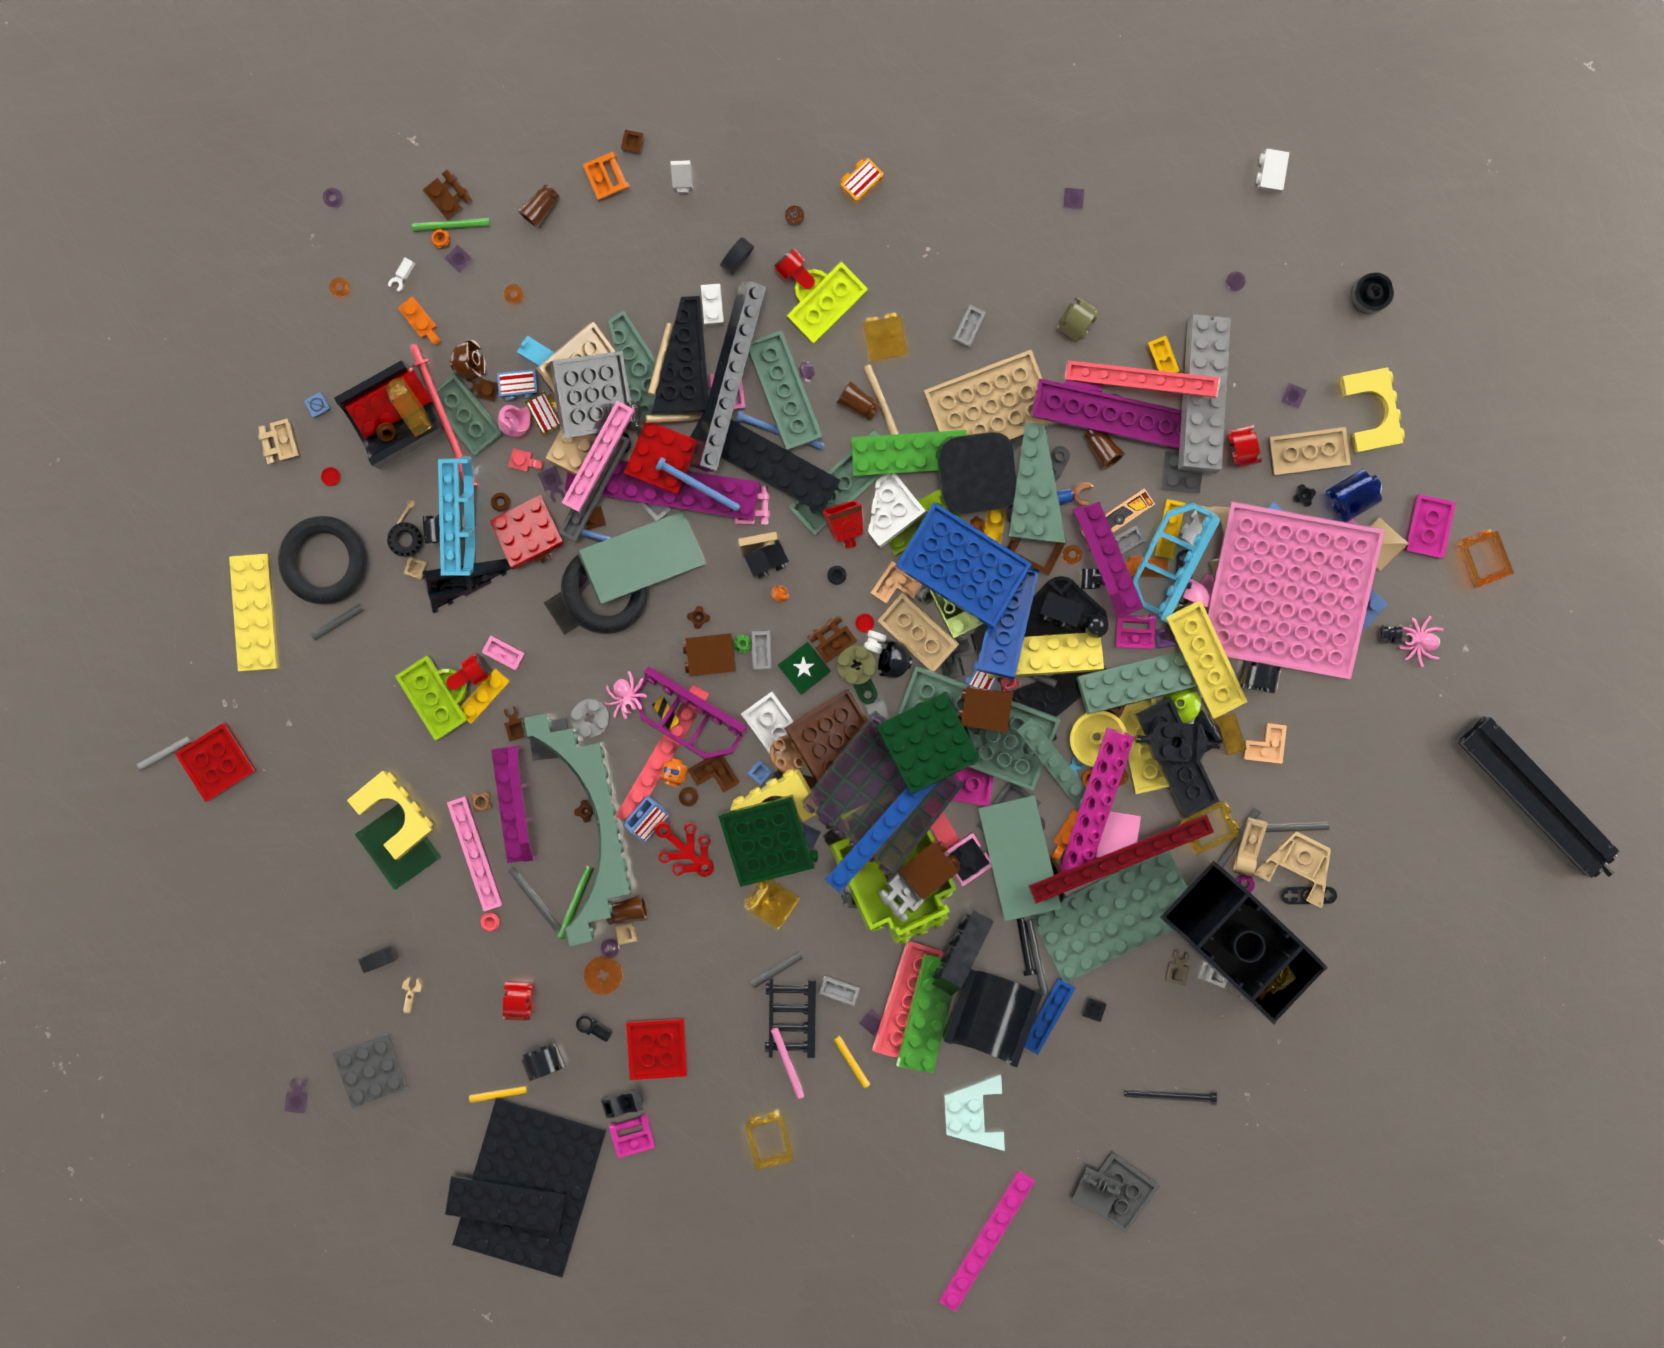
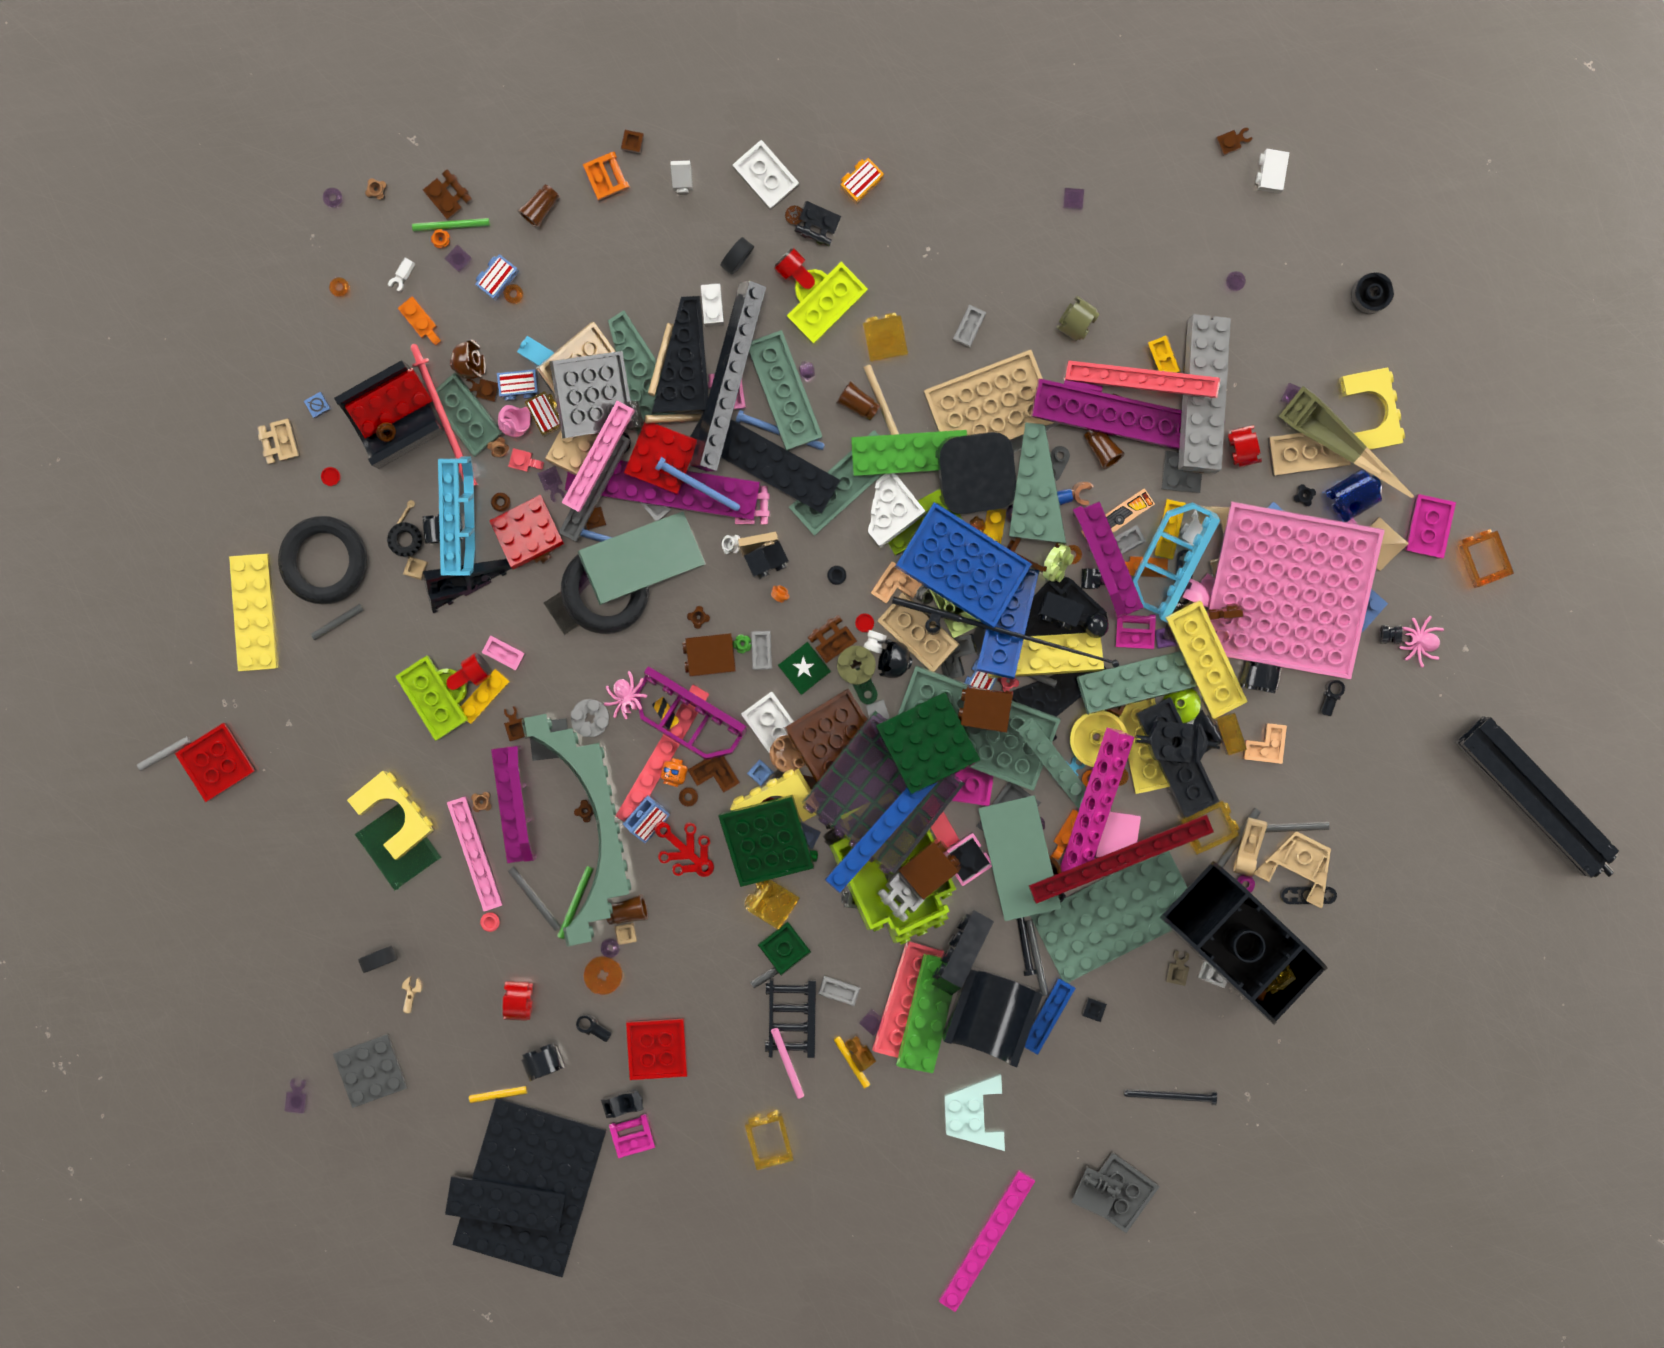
(372, 183): none -> medium nougat plate
(408, 406): clear yellow window -> none
(496, 277): none -> brick
(498, 447): none -> medium nougat plate
(731, 544): none -> white plate
(765, 174): none -> white plate
(784, 948): none -> dark green tile
(820, 218): none -> black plate
(845, 522): red torso -> none
(861, 1055): none -> pearl gold plate
(937, 614): none -> black piece
(1057, 562): none -> yellowish green plate
(1230, 611): none -> reddish brown plate
(1231, 141): none -> reddish brown plate
(1316, 420): none -> olive plate
(1331, 699): none -> black axle

